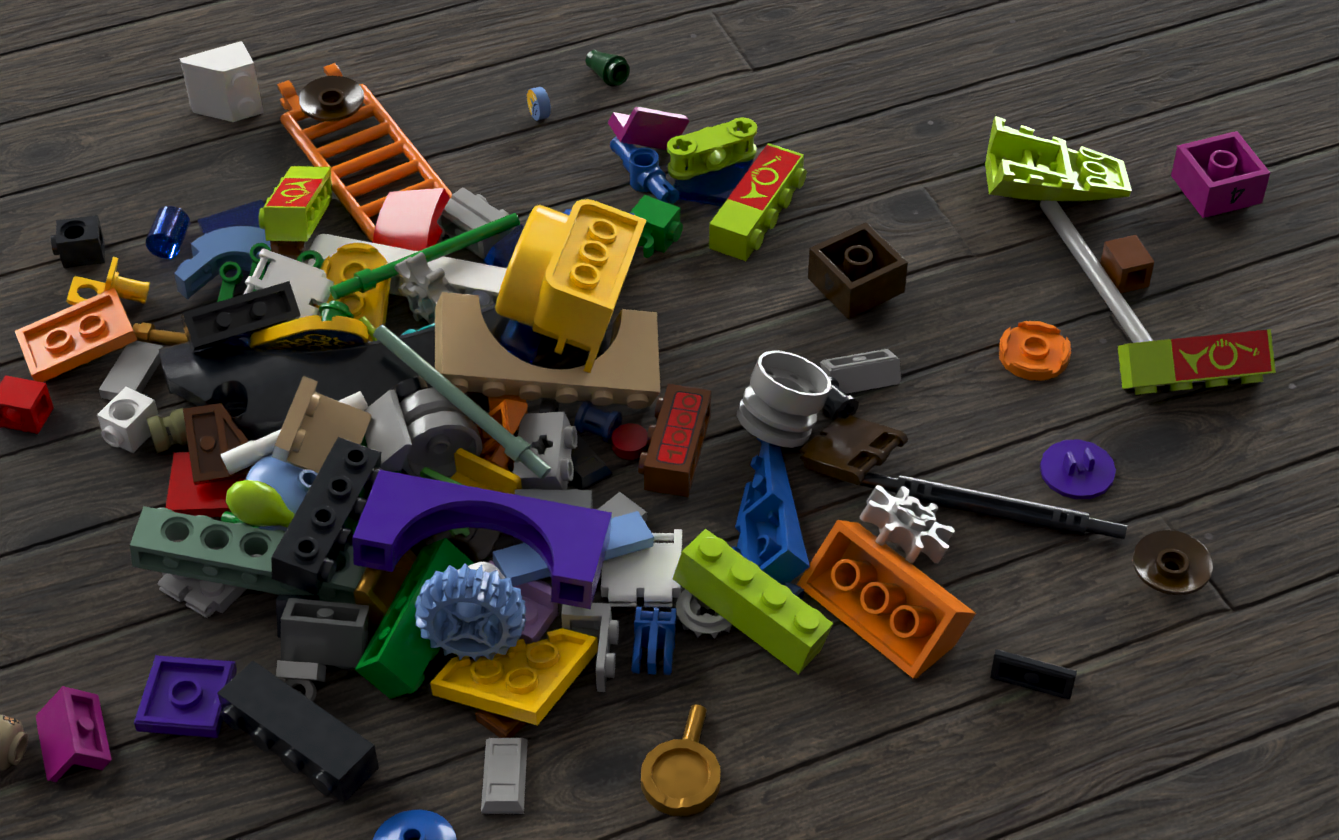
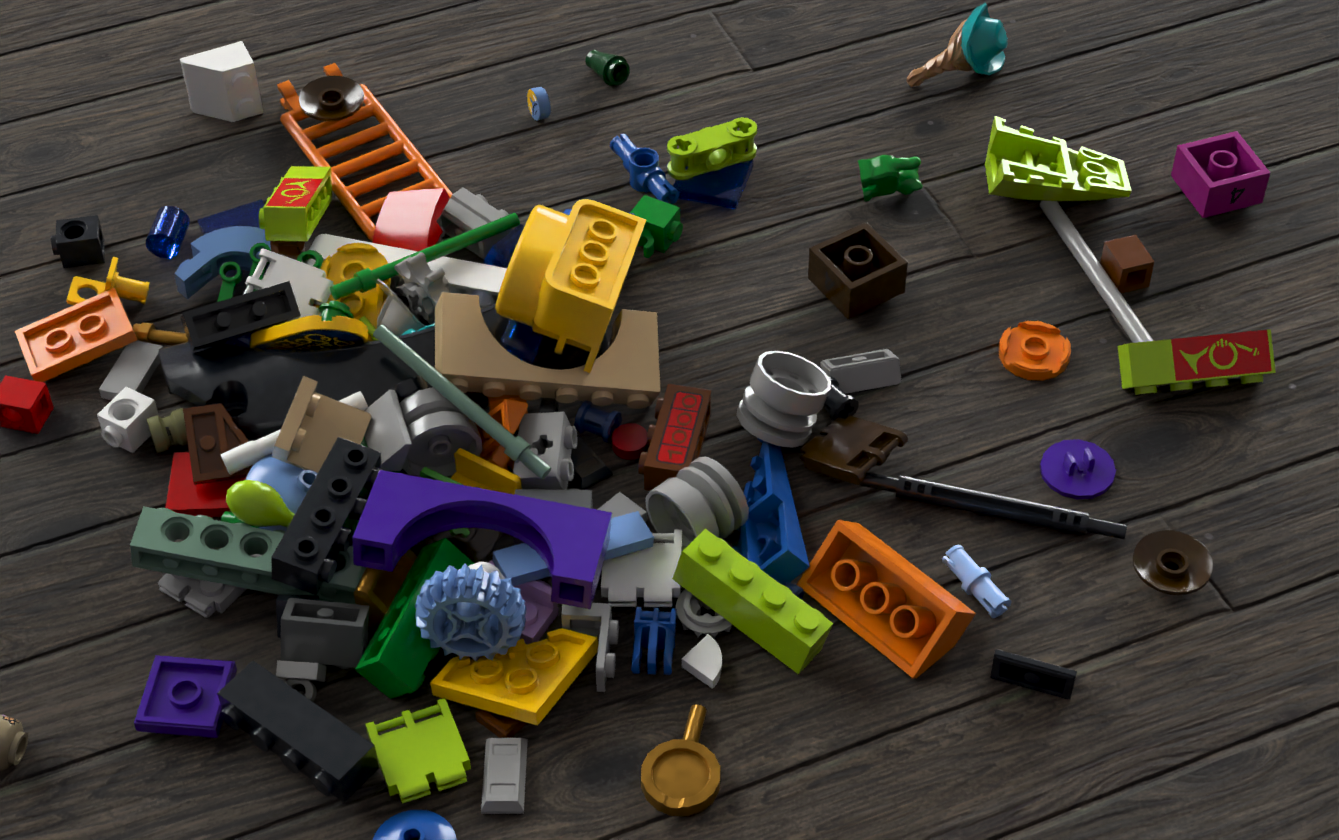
(72, 732): magenta panel -> none
(396, 314): none -> light grey piece
(420, 752): none -> lime plate
(647, 127): magenta panel -> none
(698, 500): none -> light grey wheel
(704, 661): none -> white tile
(757, 202): lime brick -> none
(889, 174): none -> green animal
(907, 524): light grey gear -> none
(973, 46): none -> teal hat
(976, 581): none -> light blue pin

